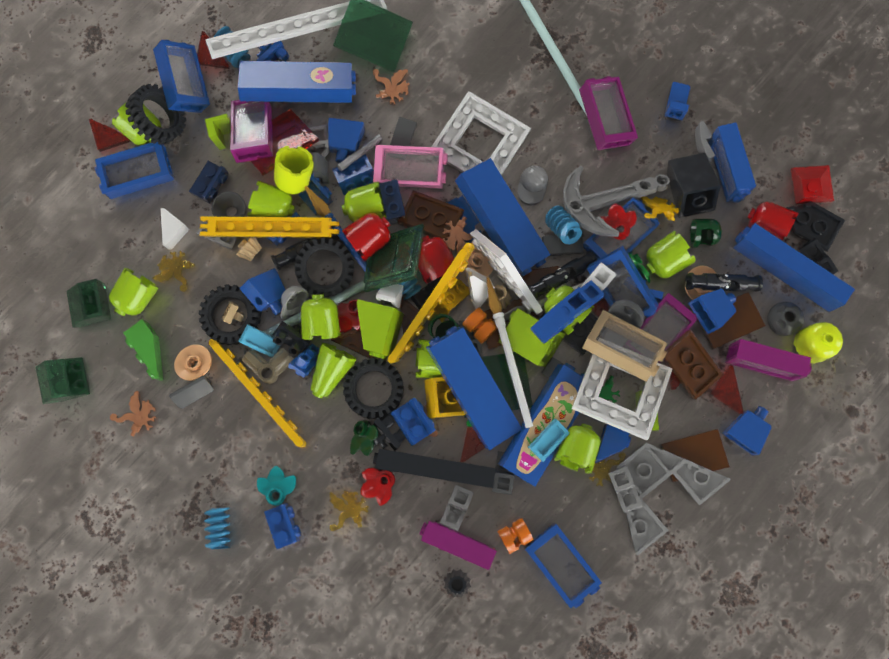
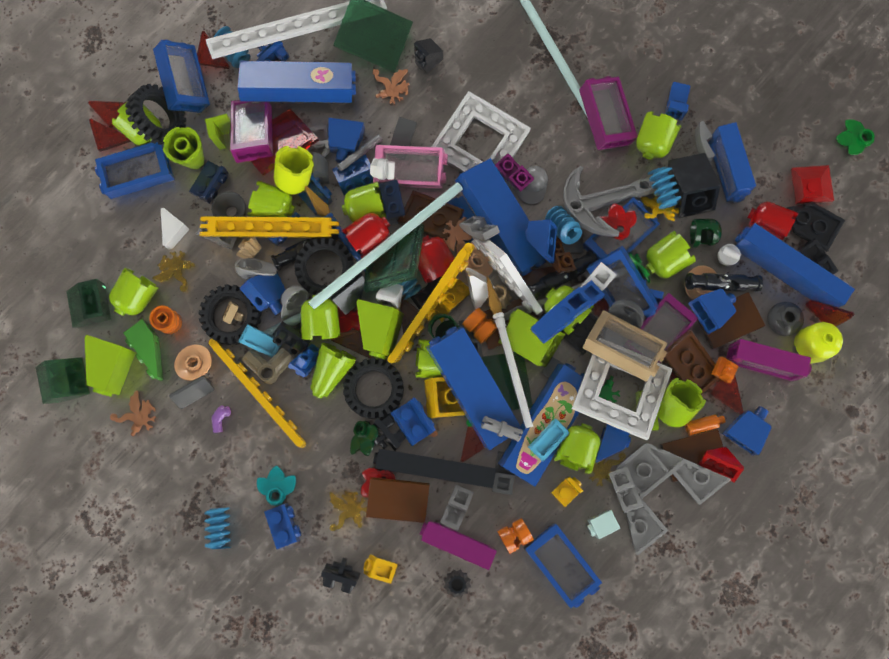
(106, 110): none -> clear red tile
(106, 365): none -> lime slope
(165, 319): none -> orange wheel
(184, 147): none -> lime cone
(218, 416): none -> medium lavender arm
(252, 267): none -> light grey cap
(341, 573): none -> black hips
(347, 296): none -> black slope
(379, 569): none -> yellow bracket
(382, 169): none -> white piece
(385, 246): none -> light aqua piece
(397, 500): none -> reddish brown tile
(427, 54): none -> black slope
(478, 228): none -> light grey slope
(501, 428): none -> light grey pin
(514, 173): none -> magenta slope
(542, 237): none -> blue slope
(562, 260): none -> reddish brown slope
(567, 490): none -> yellow bracket
(603, 524): none -> light aqua brick
(657, 135): none -> lime cylinder
(664, 187): none -> dark azure piece
(680, 403): none -> lime cylinder
(704, 424): none -> orange cylinder
(722, 462): none -> red slope
(725, 369): none -> orange tile
(728, 255): none -> white piece
(829, 313): none -> clear red tile
(853, 137): none -> green plate

